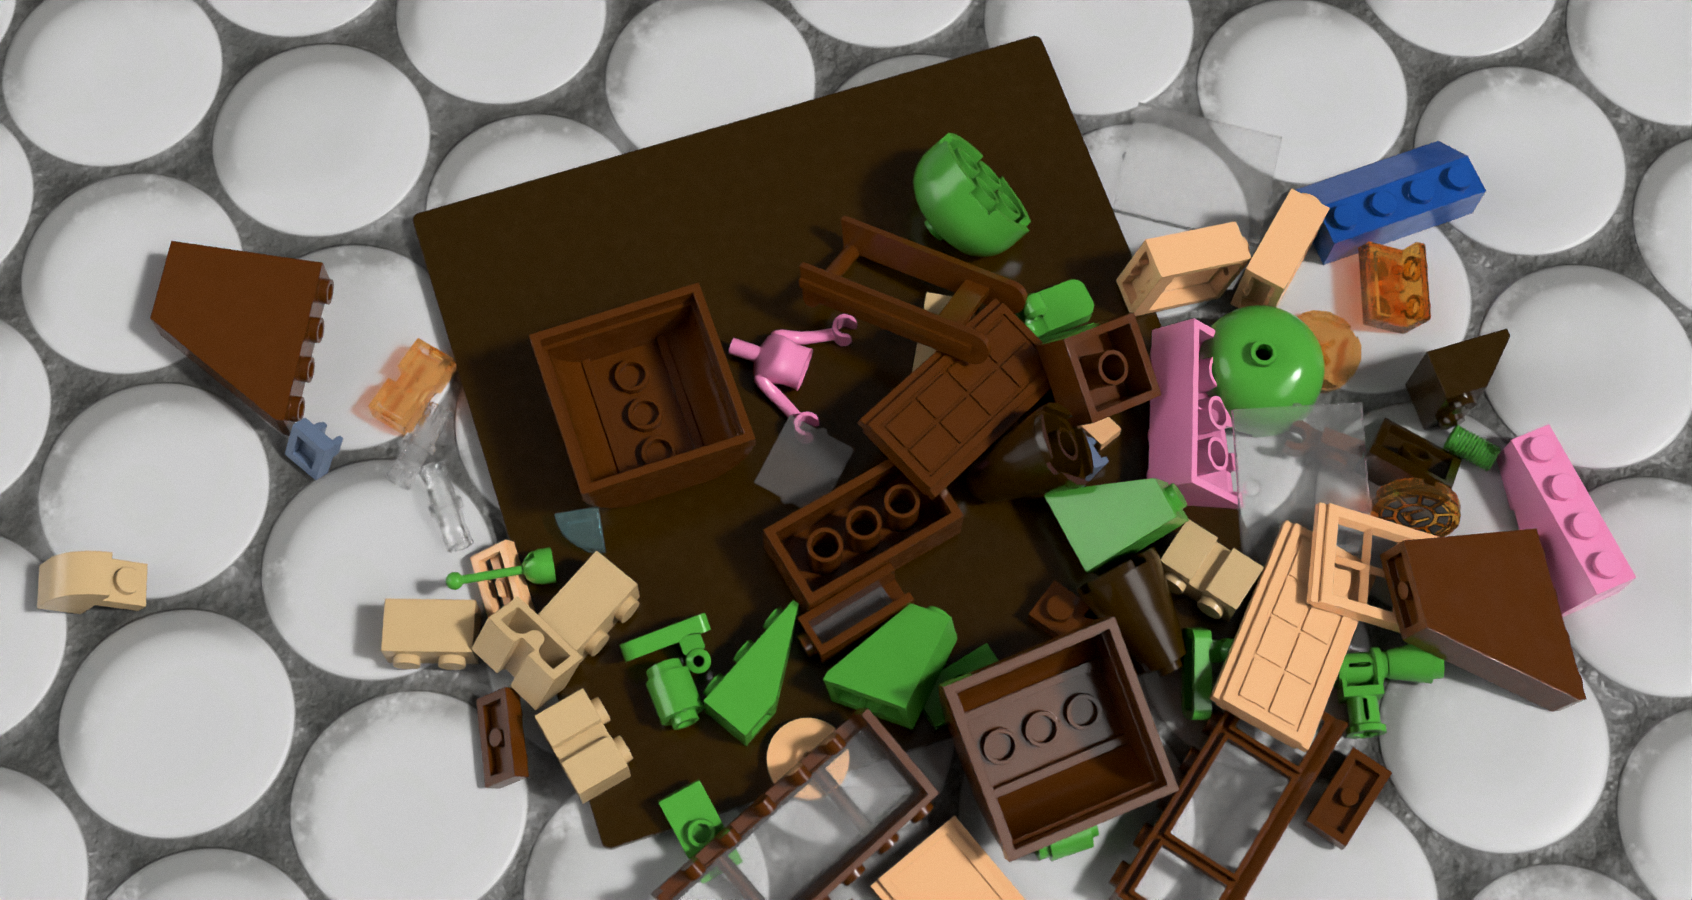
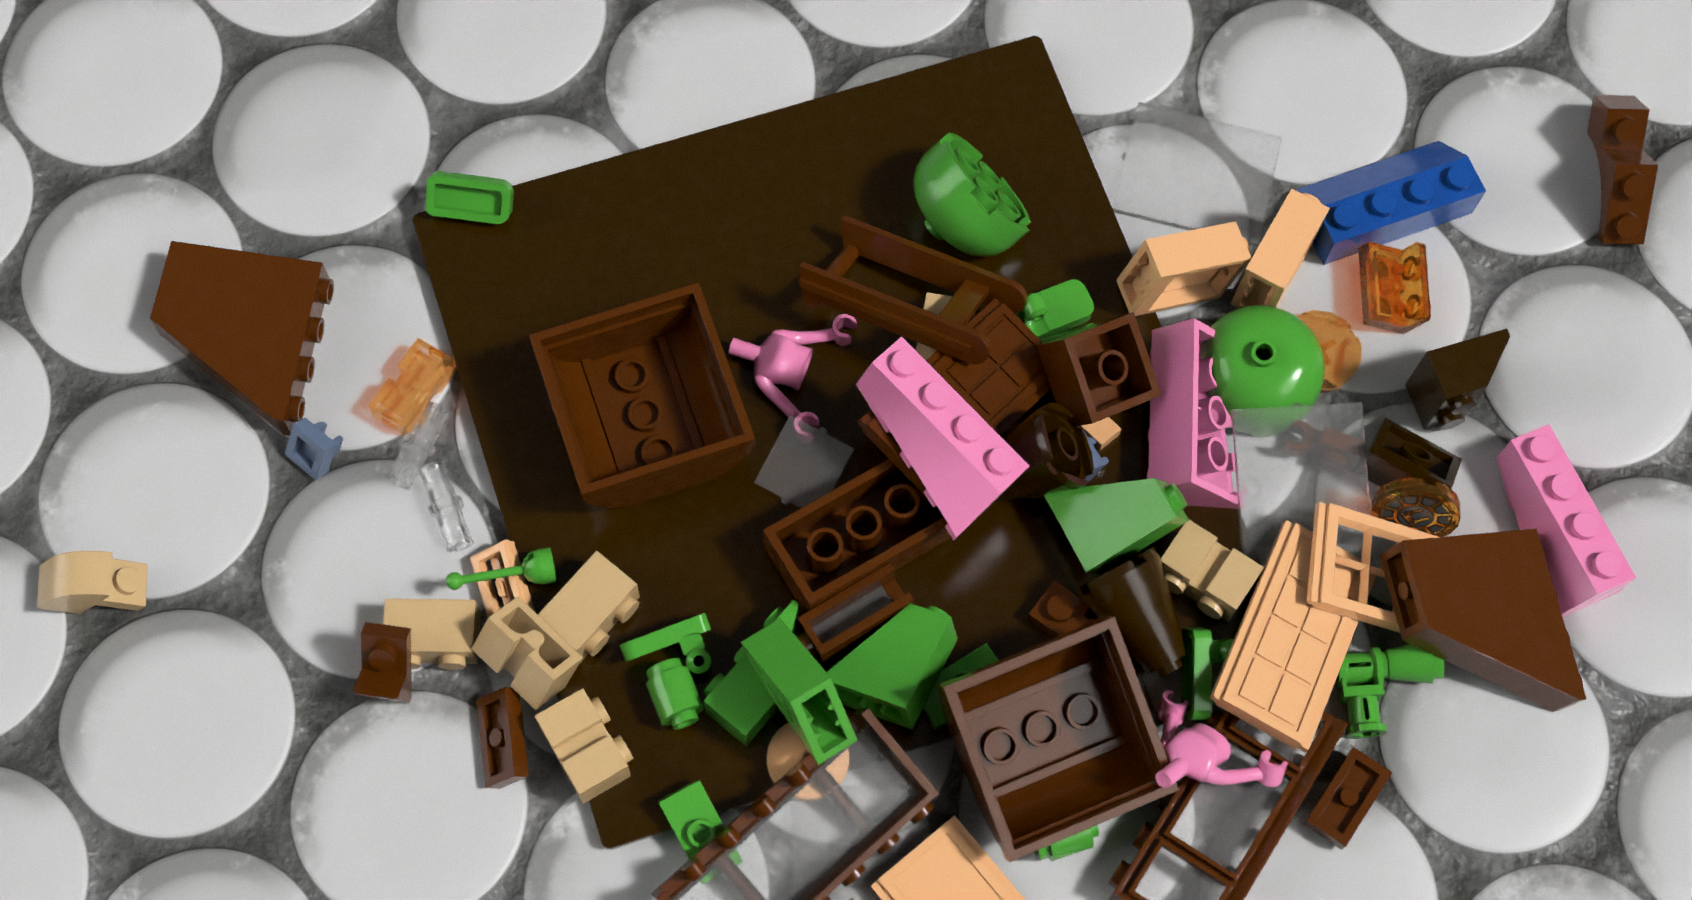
(385, 663): none -> reddish brown slope
(469, 197): none -> bright green piece
(583, 528): clear light blue tile -> none
(800, 690): none -> bright green slope
(939, 435): none -> bright pink wedge
(1199, 751): none -> bright pink piece
(1462, 449): bright green piece -> none
(1626, 171): none -> reddish brown arch

